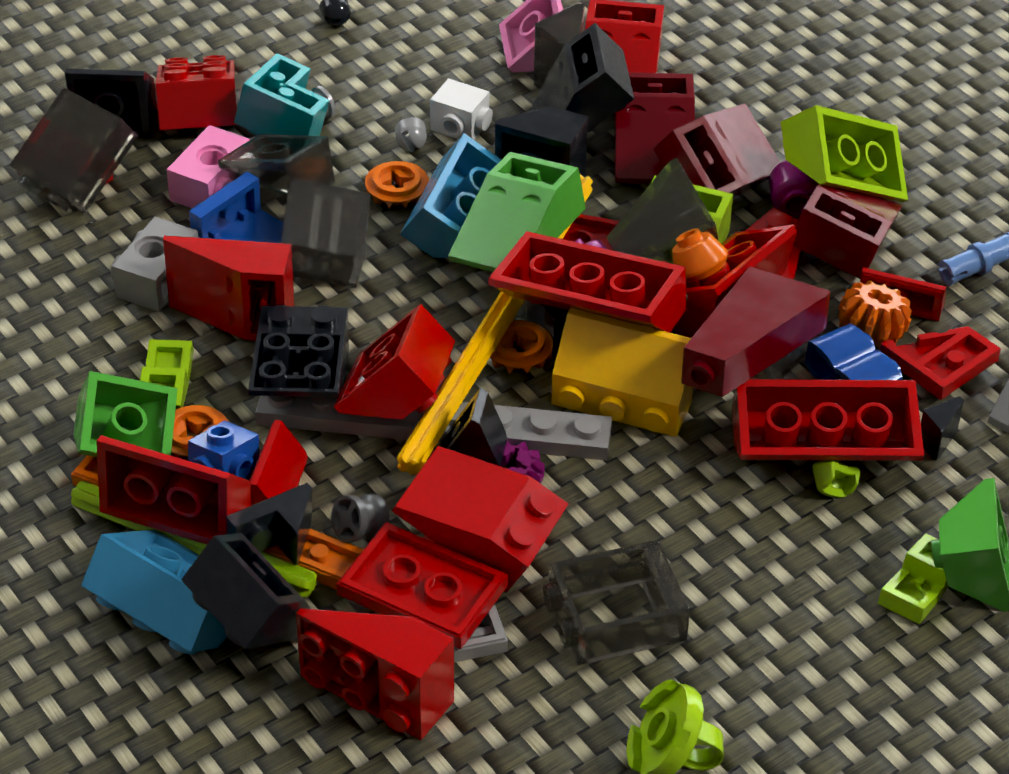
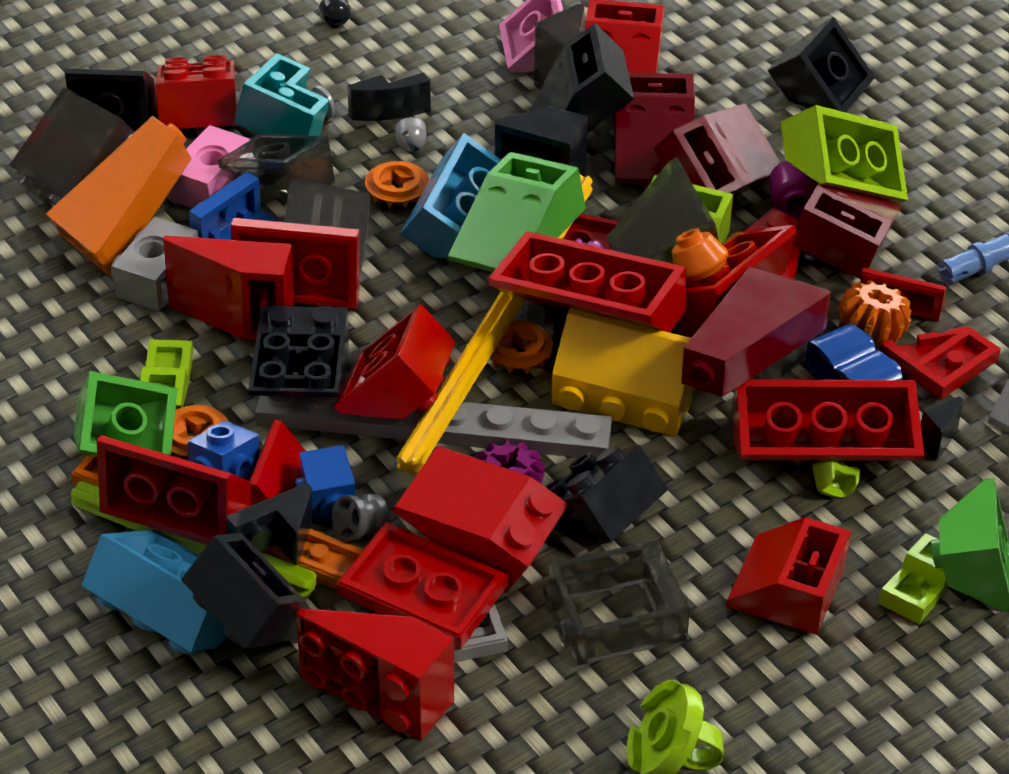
(122, 193): none -> orange slope
(322, 259): none -> red tile
(328, 475): none -> blue brick
(380, 100): none -> black slope
(460, 110): white brick -> none
(477, 431): black slope -> none
(606, 494): none -> black slope
(792, 573): none -> red slope
(822, 69): none -> black slope

